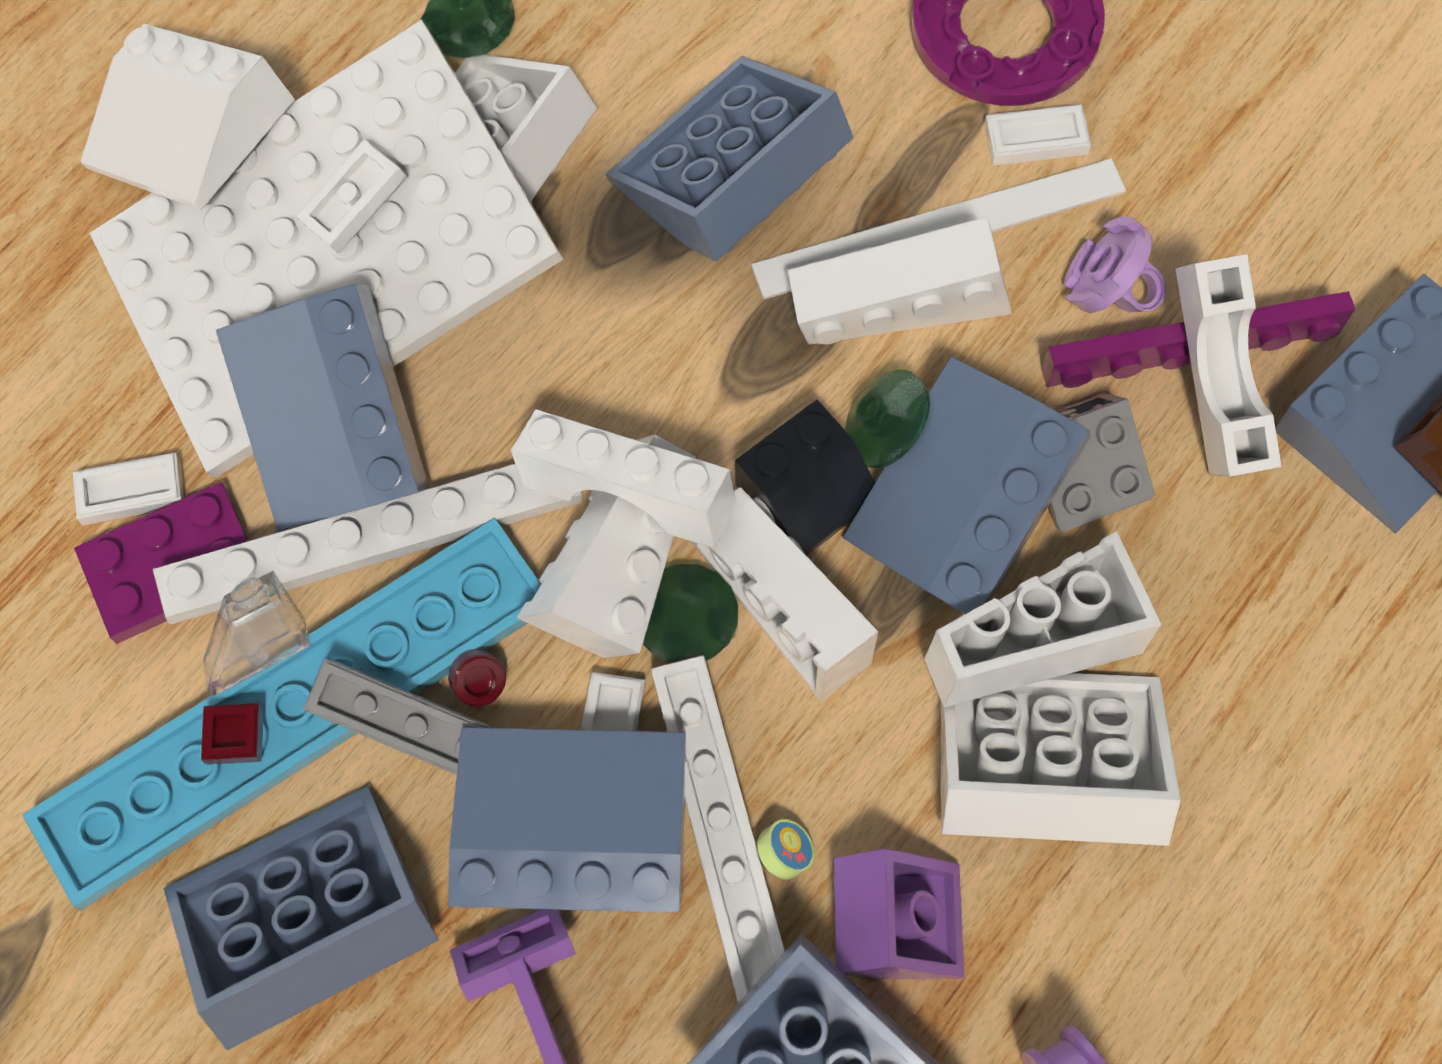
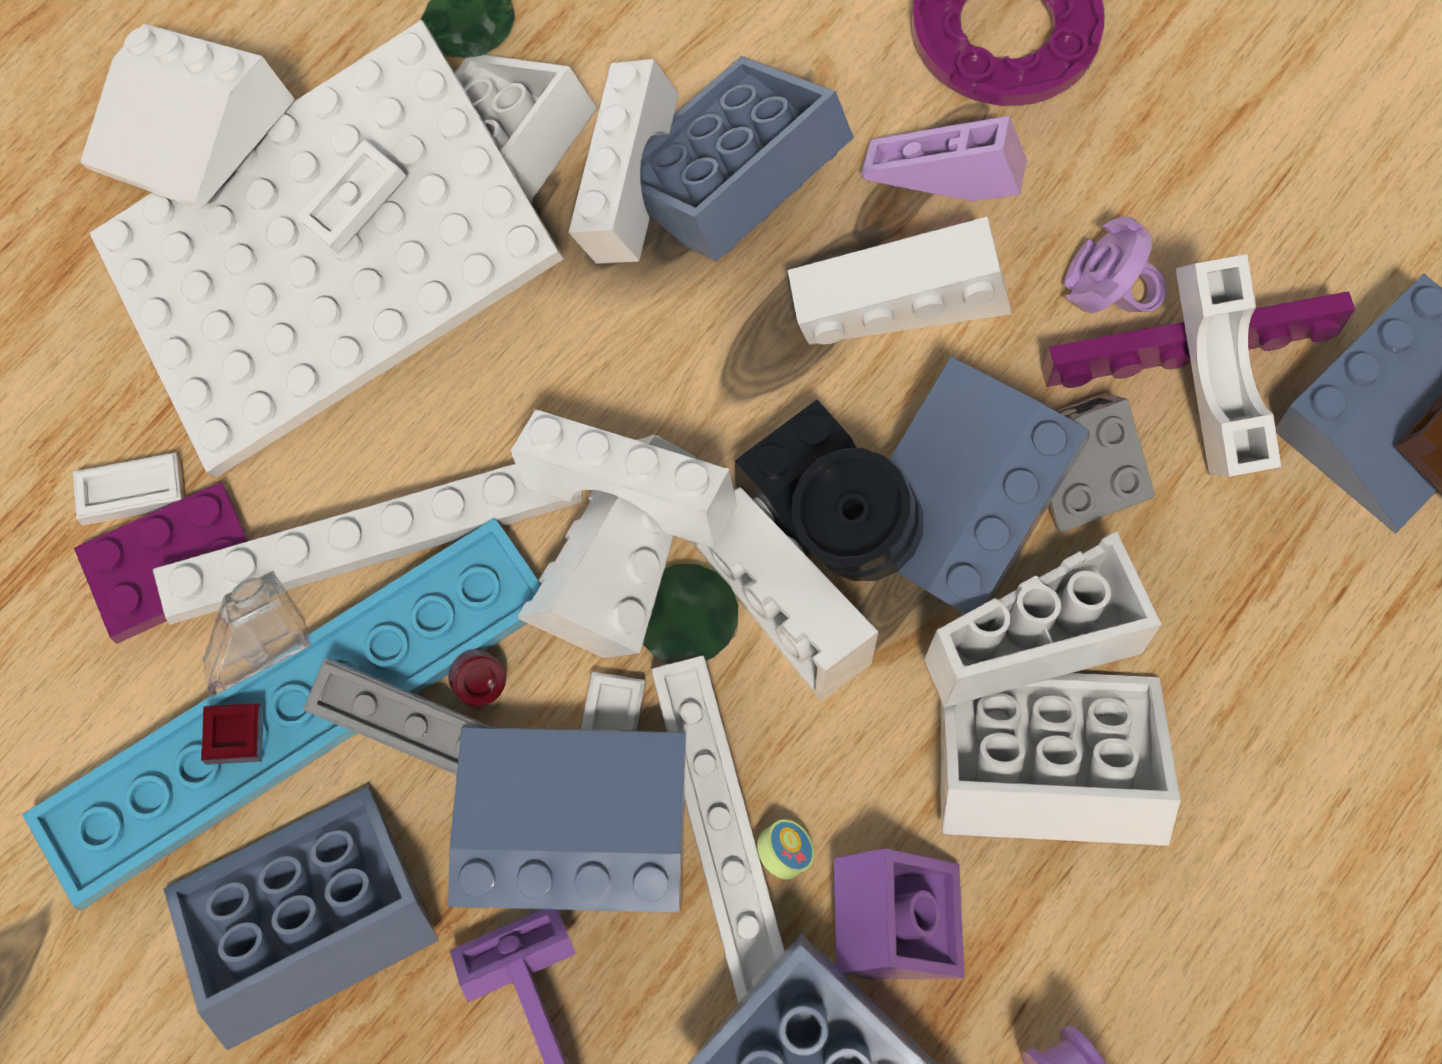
(322, 407): sand blue slope -> none
(610, 207): none -> white arch
(838, 490): none -> black wheel
(888, 417): clear green dish -> none
(953, 161): none -> lavender slope
(1003, 210): white piece -> none
(1037, 134): white tile -> none

